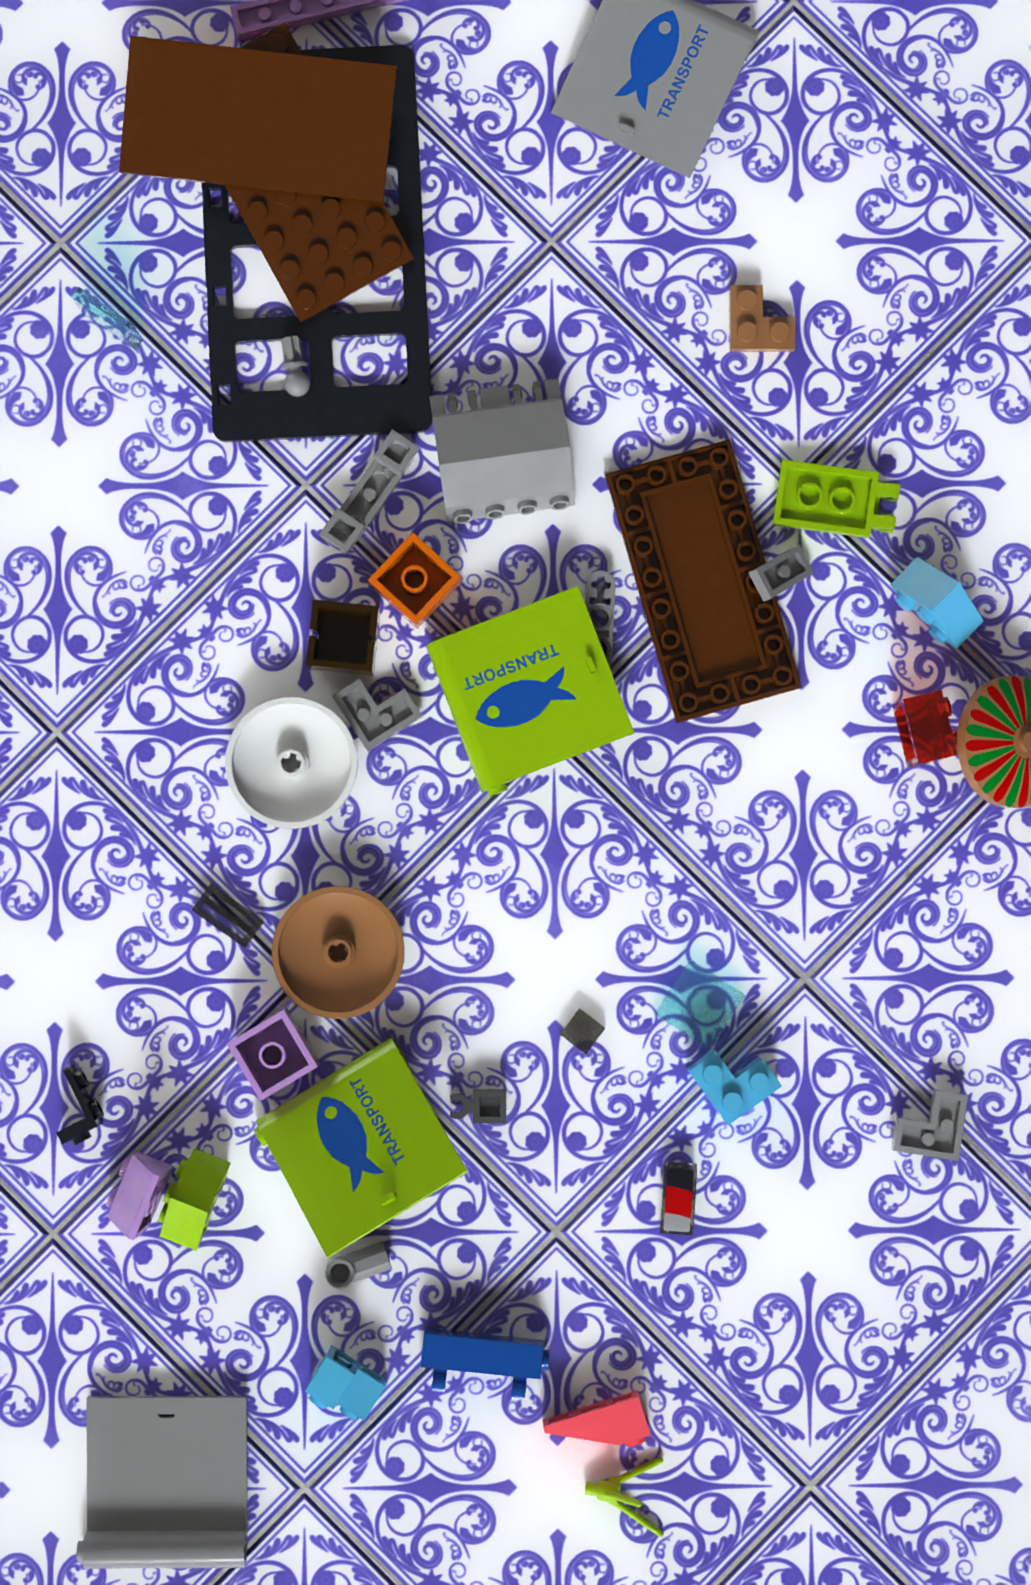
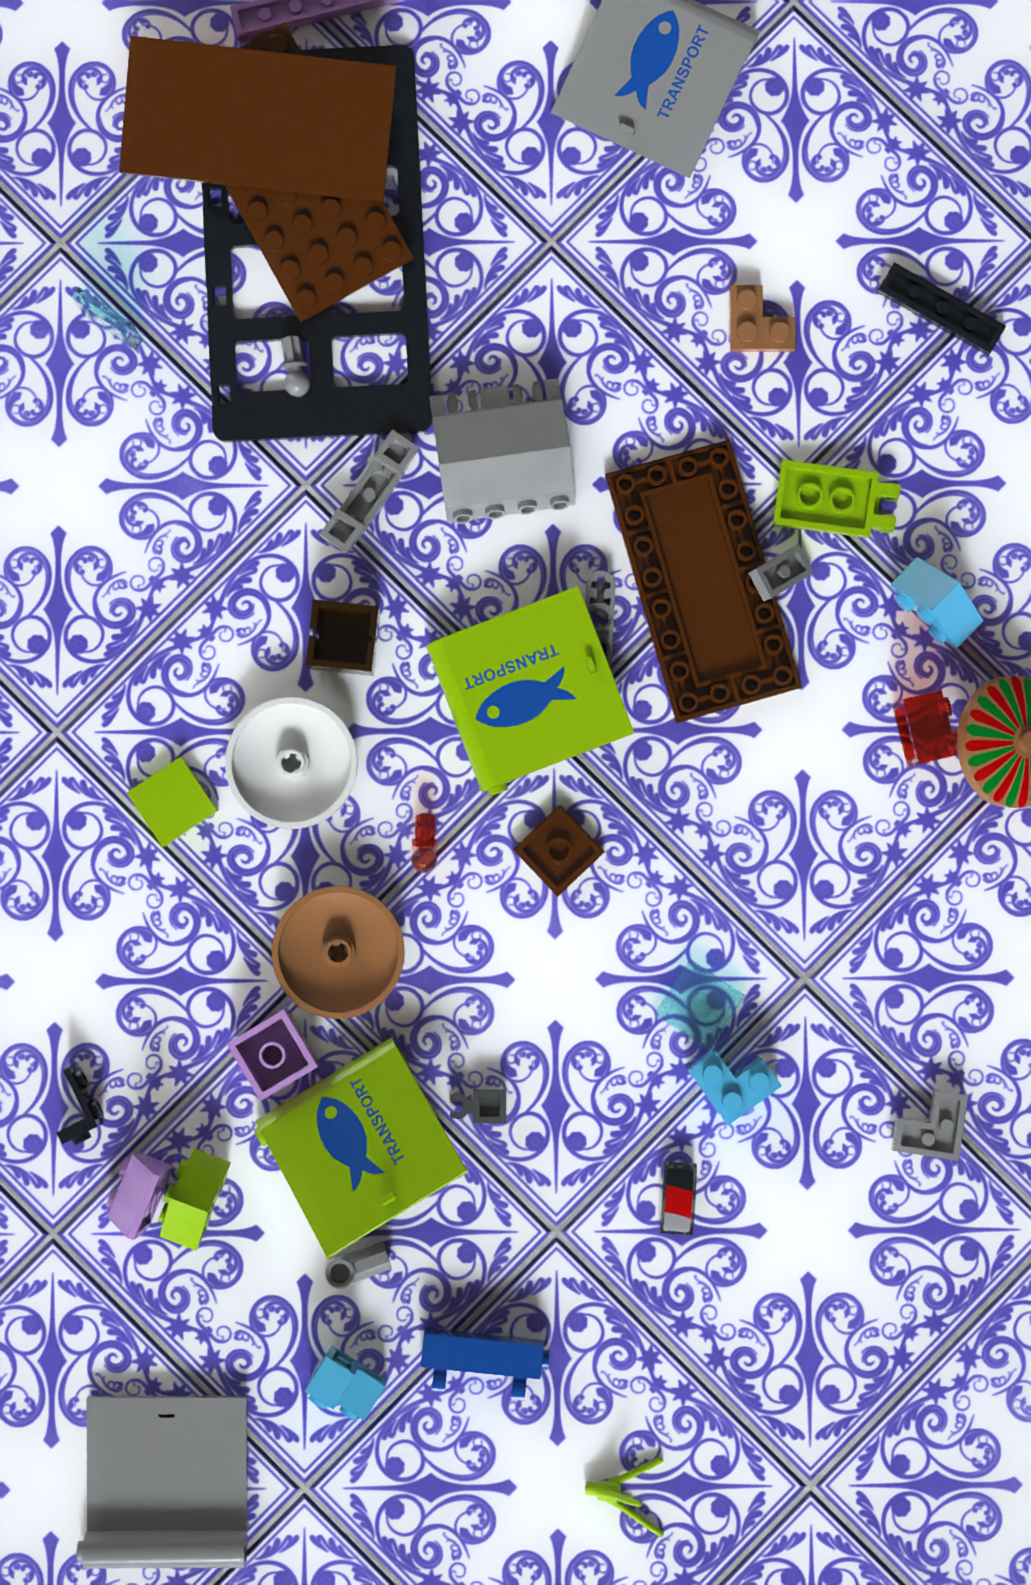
(172, 801): none -> lime tile
(251, 931): clear smoke tile -> none
(373, 722): light grey plate -> none
(415, 580): orange brick -> none
(424, 858): none -> clear red axle
(558, 850): none -> reddish brown tile
(582, 1031): clear smoke tile -> none
(608, 1421): coral slope -> none
(941, 309): none -> black tile

